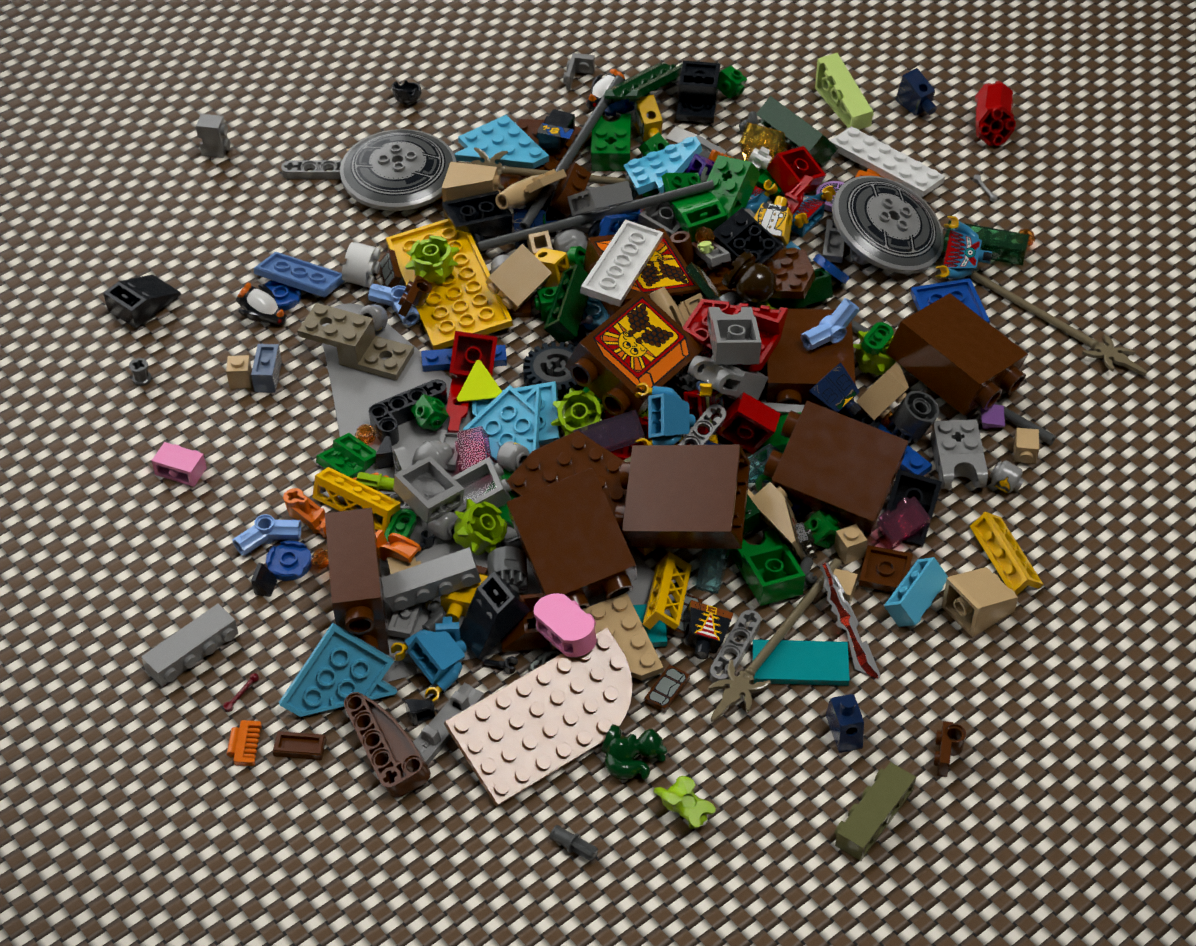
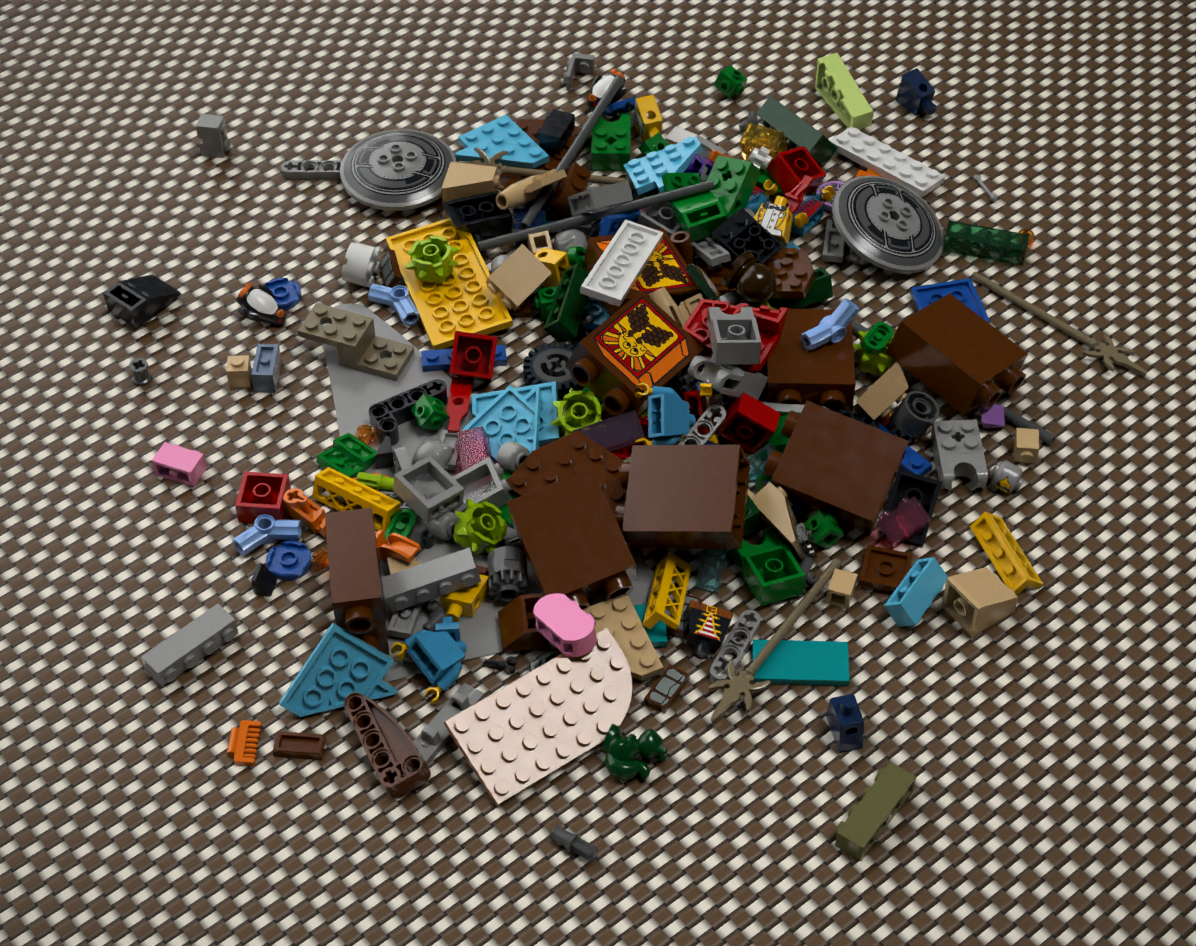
(228, 706): dark red hinge -> none
(262, 495): none -> red brick
(299, 274): medium blue tile -> none
(378, 314): light grey head -> none
(407, 92): black hair -> none
(416, 294): reddish brown plate -> none
(419, 710): black slope -> none
(479, 385): neon yellow piece -> none
(491, 614): black slope -> none
(555, 130): sticker -> none
(644, 83): dark green plate -> none
(682, 800): lime animal -> none
(698, 91): black bracket -> none
(704, 234): clear orange plate -> none
(705, 247): yellowish green piece -> none
(831, 268): blue tile -> none
(837, 391): dark blue torso -> none
(850, 544): tan brick -> none
(861, 653): light grey sword -> none
(947, 746): reddish brown plate -> none
(962, 251): torso -> none
(994, 113): red brick -> none

